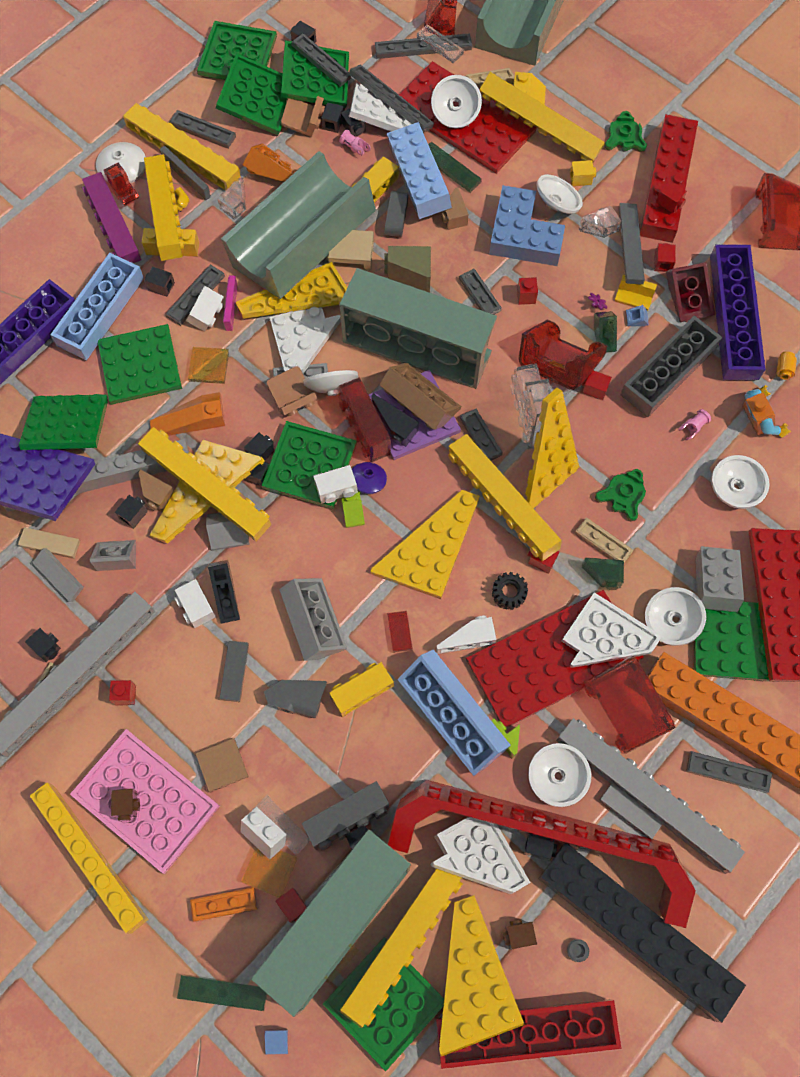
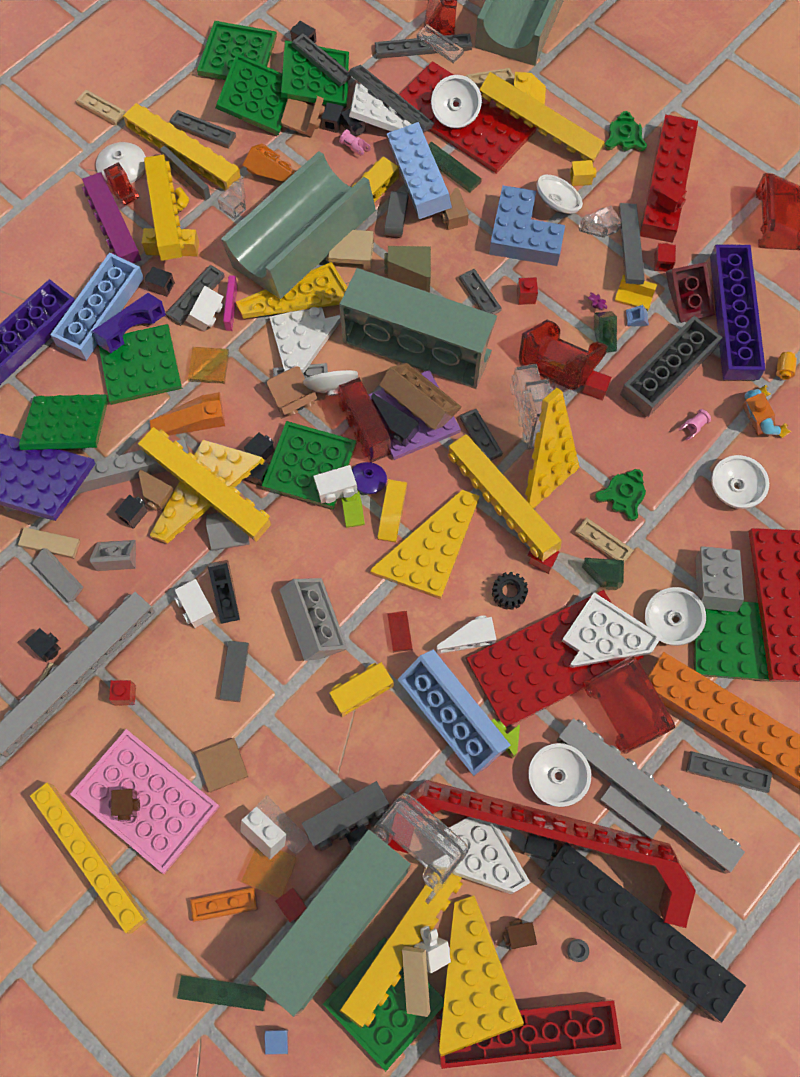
(100, 107): none -> tan tile
(144, 310): none -> dark purple arch
(296, 696): dark grey panel -> none
(392, 510): none -> yellow slope
(416, 981): none -> tan tile
(424, 839): none -> clear windscreen
(436, 949): none -> white brick

